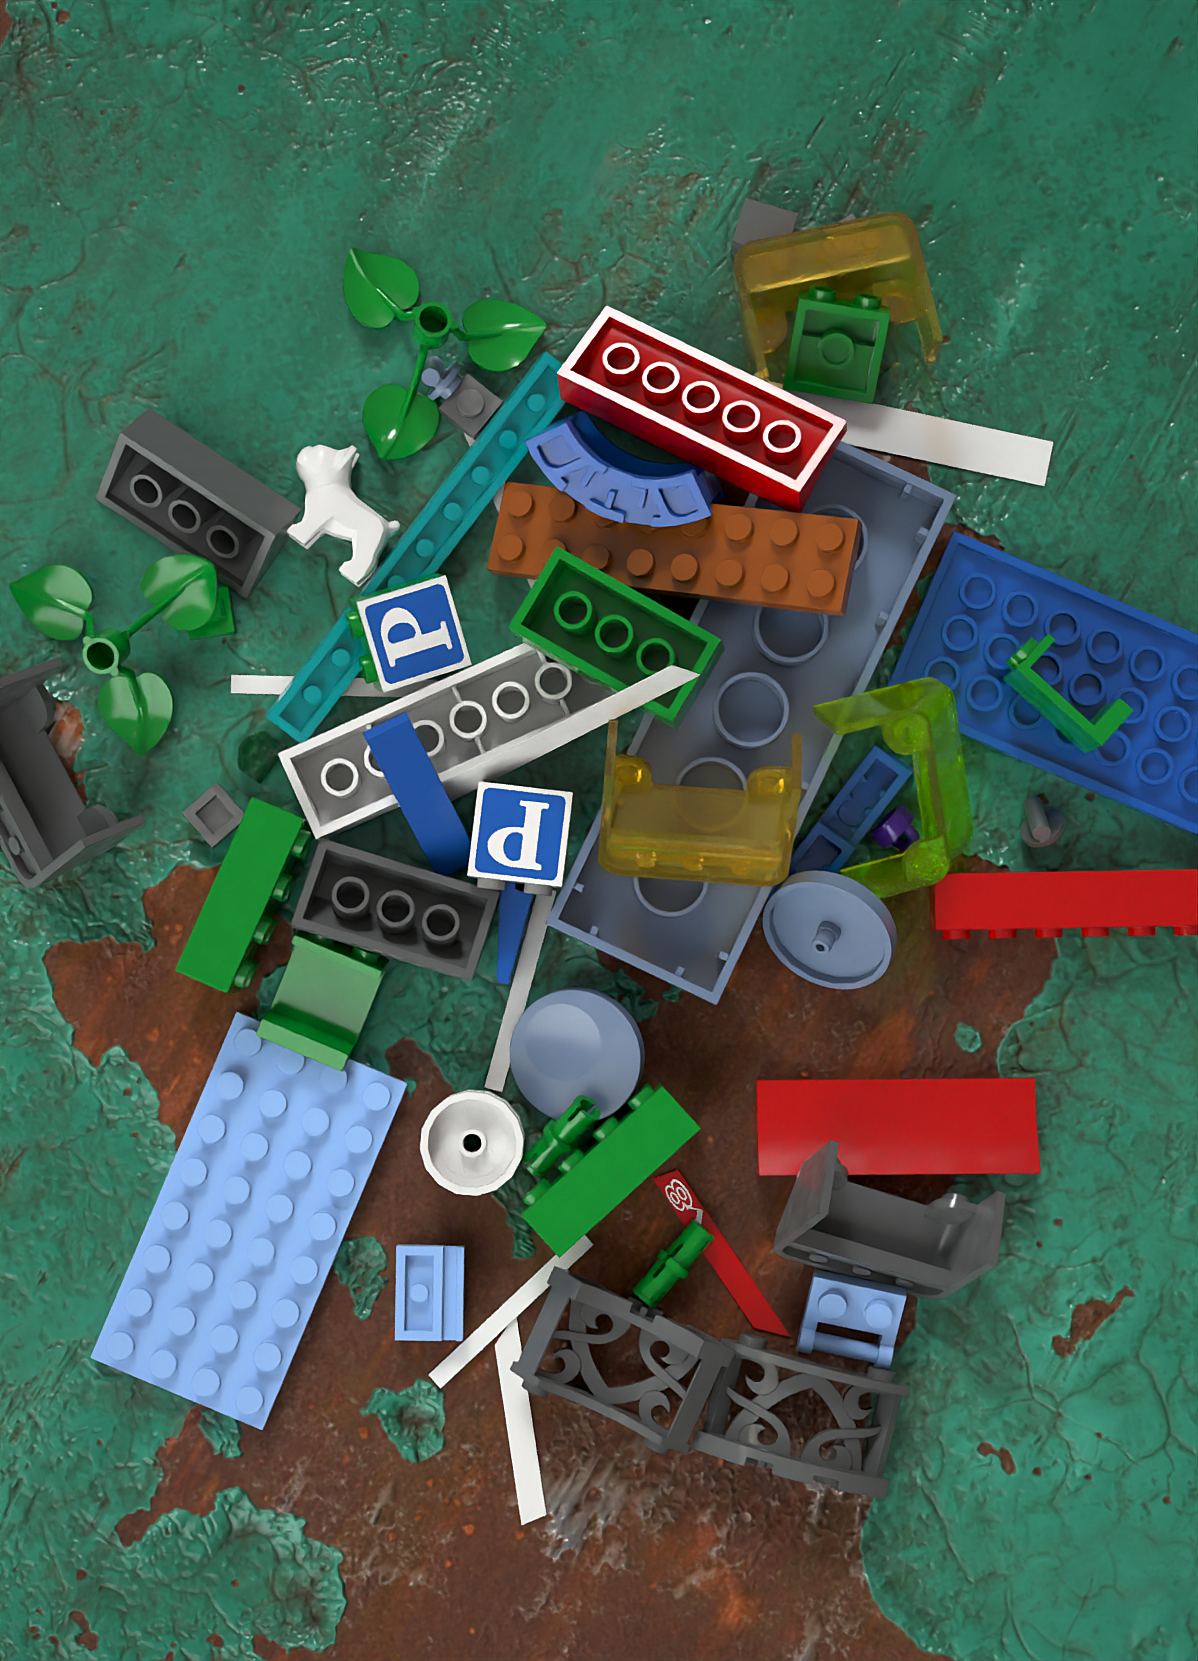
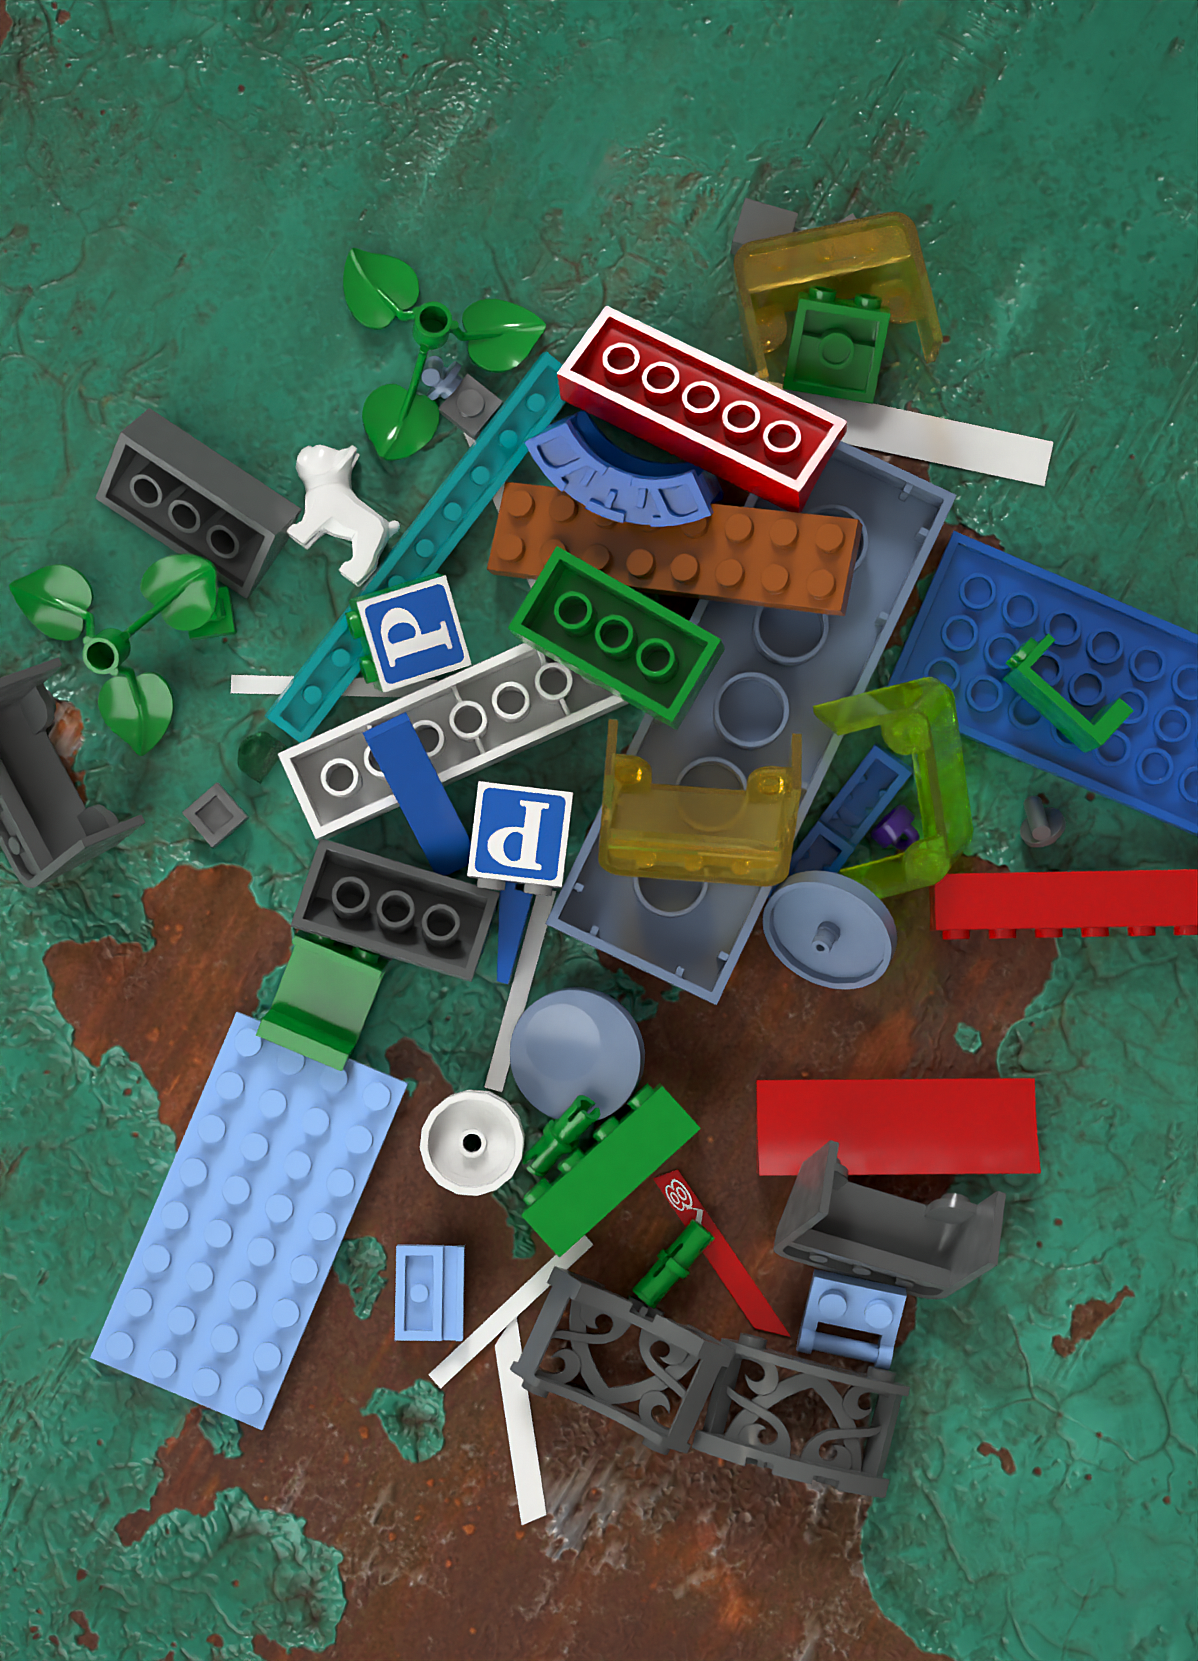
(246, 897): green brick -> none
(568, 730): white sticker -> none

